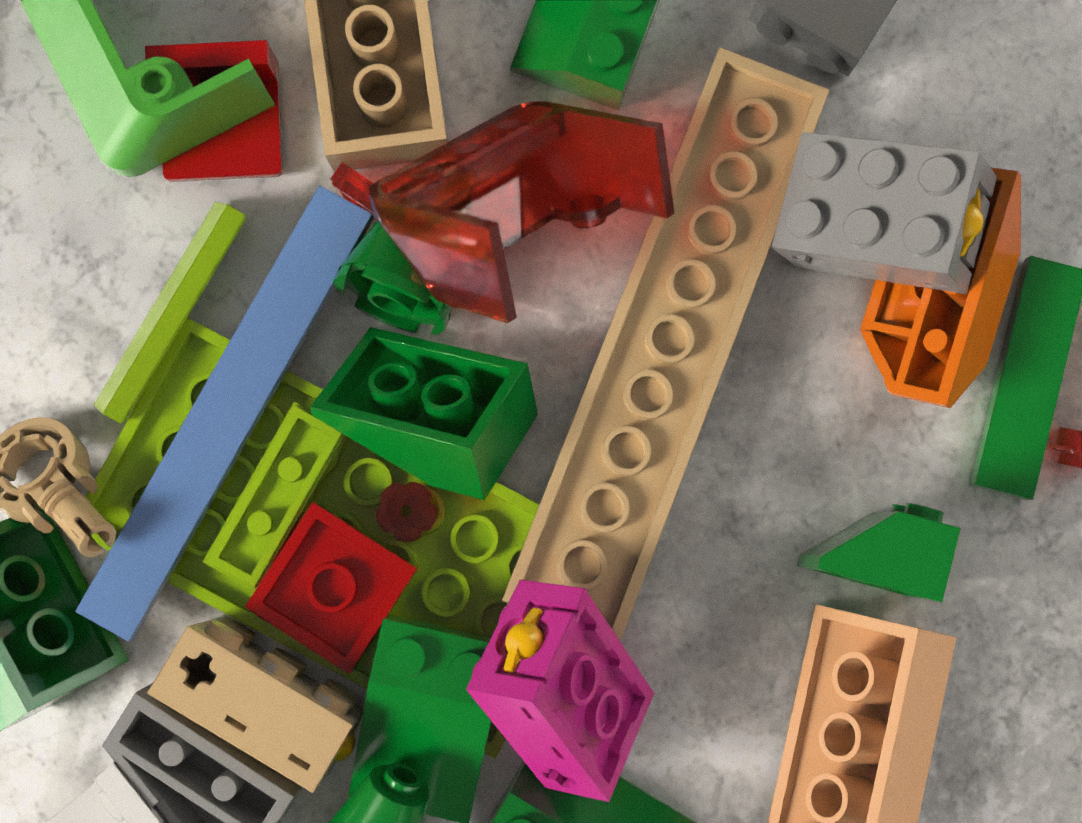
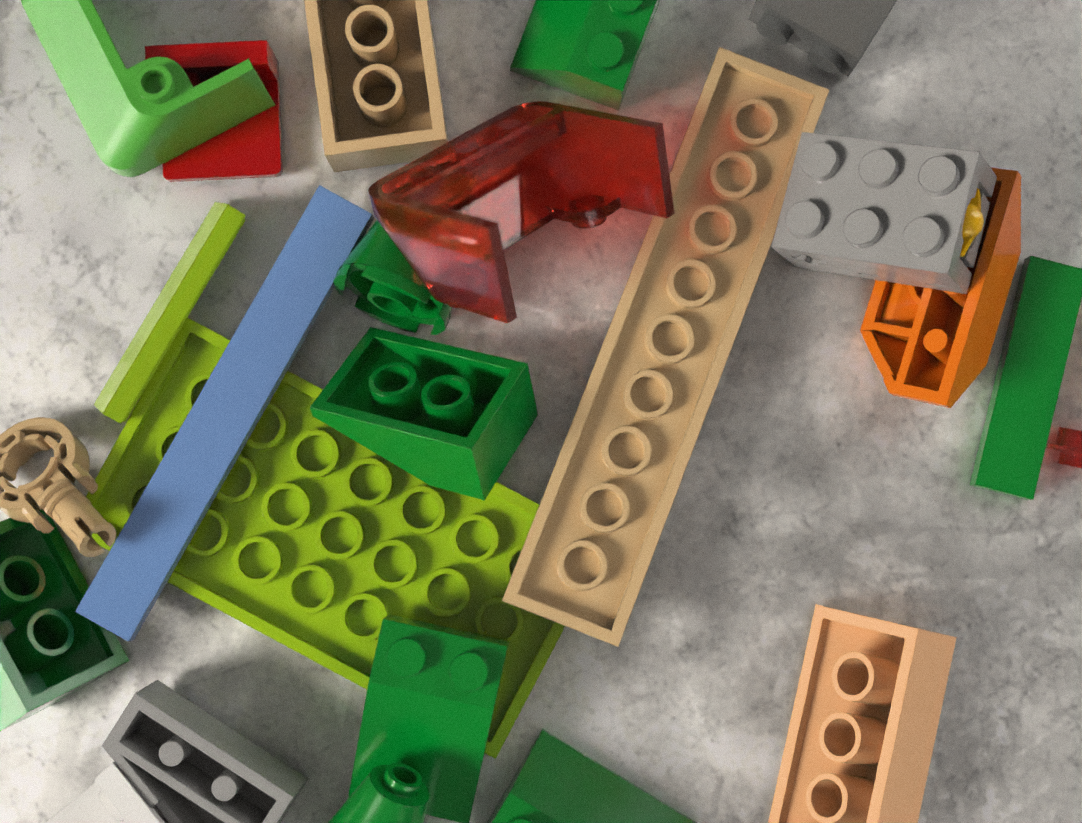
(259, 701): tan piece -> none
(275, 497): lime tile -> none
(331, 587): red plate -> none
(352, 187): clear red tile -> none
(390, 517): clear red plate -> none
(562, 689): dark pink piece -> none
(892, 551): green slope -> none

